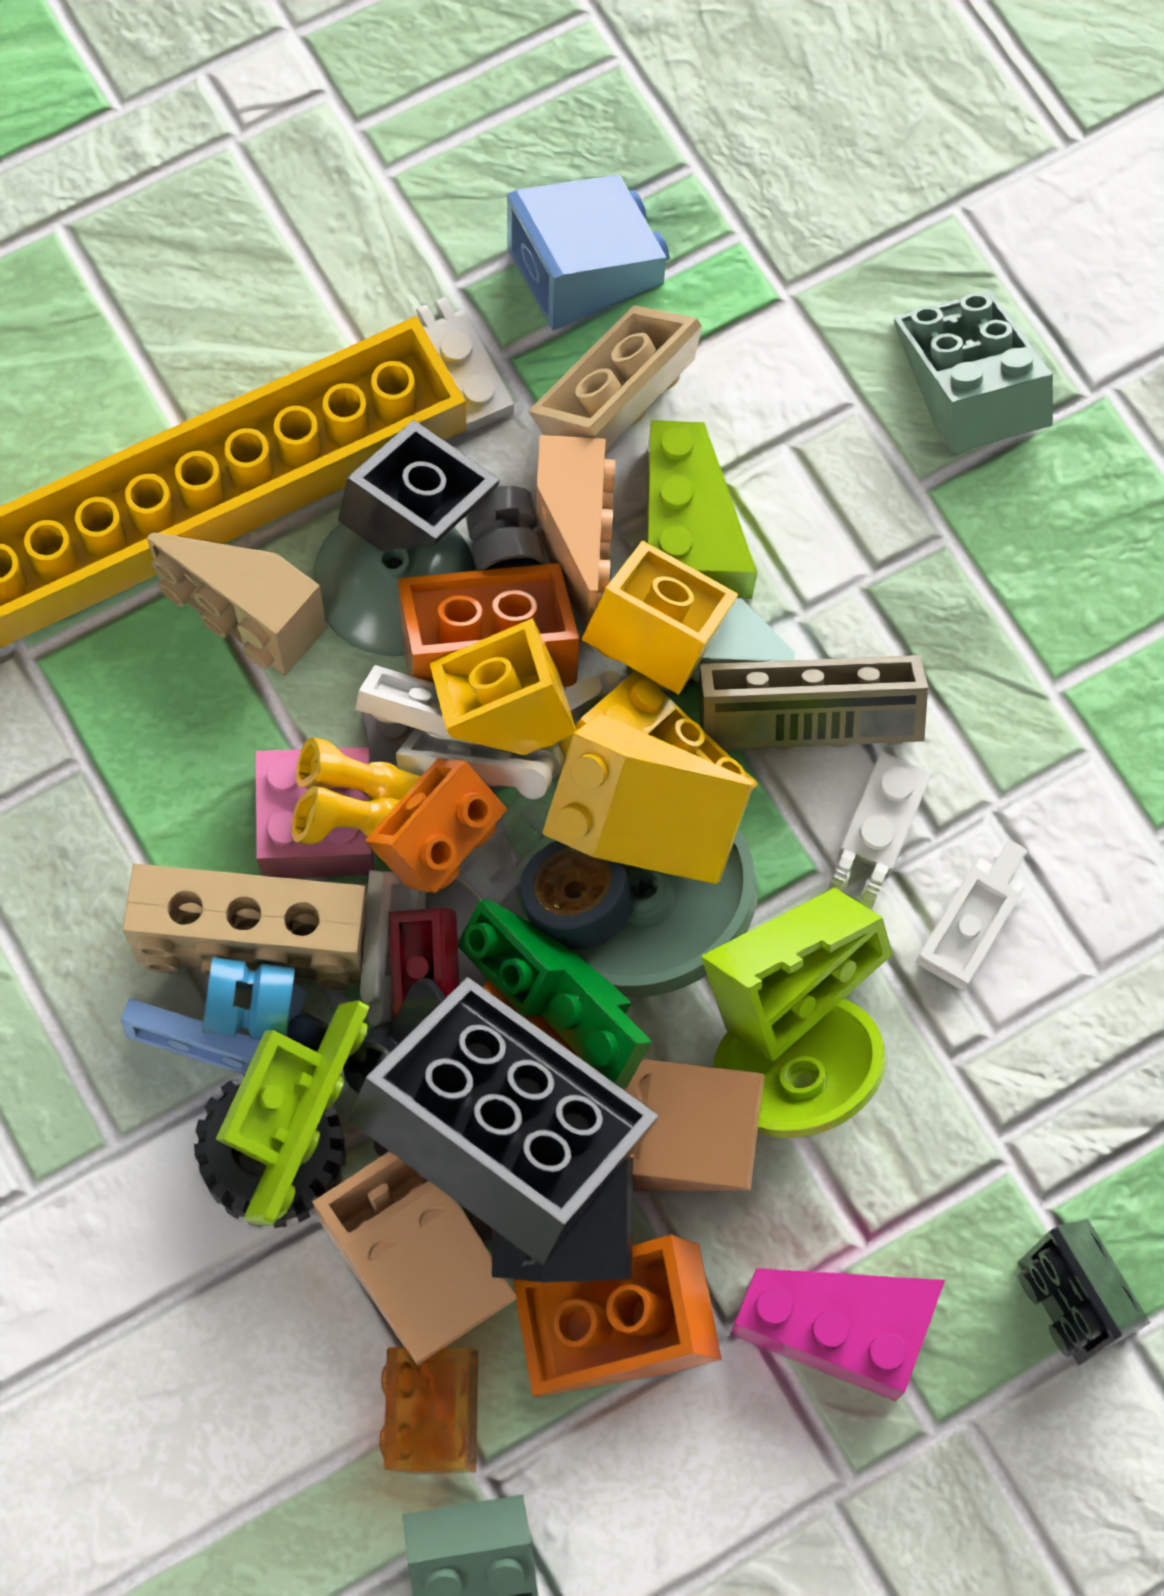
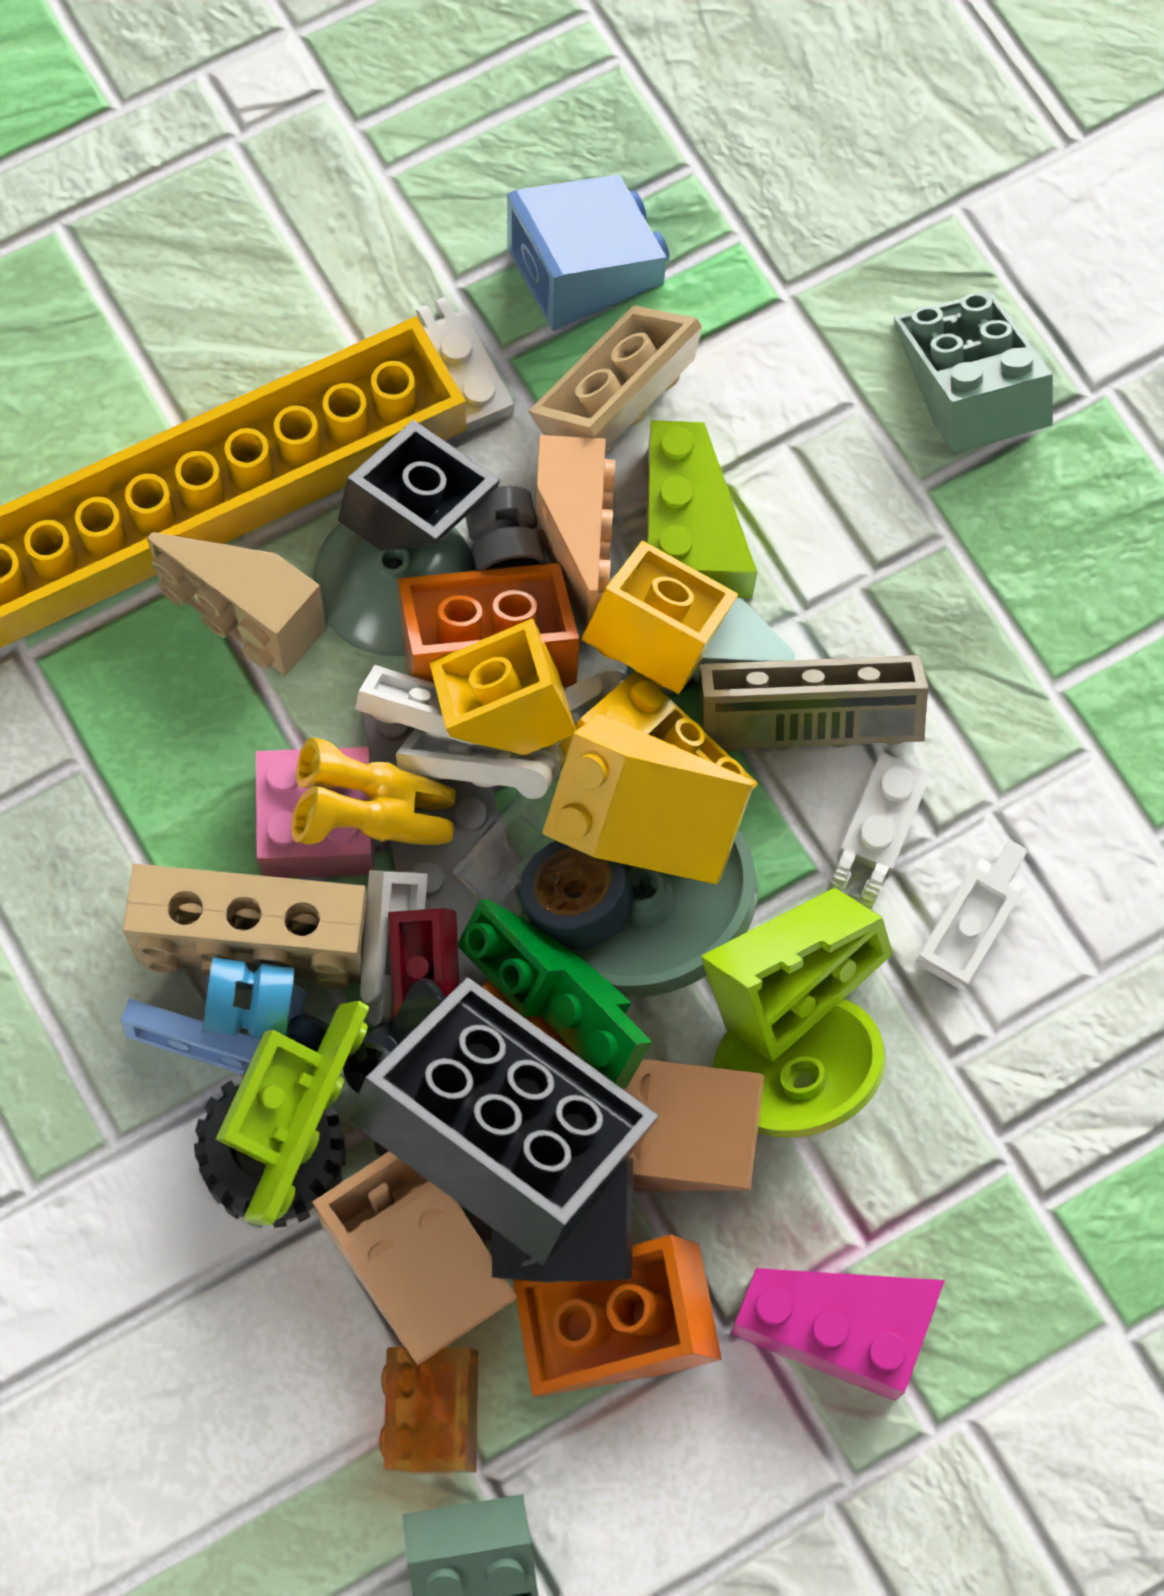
(437, 825): orange brick -> none
(1080, 1291): black slope -> none

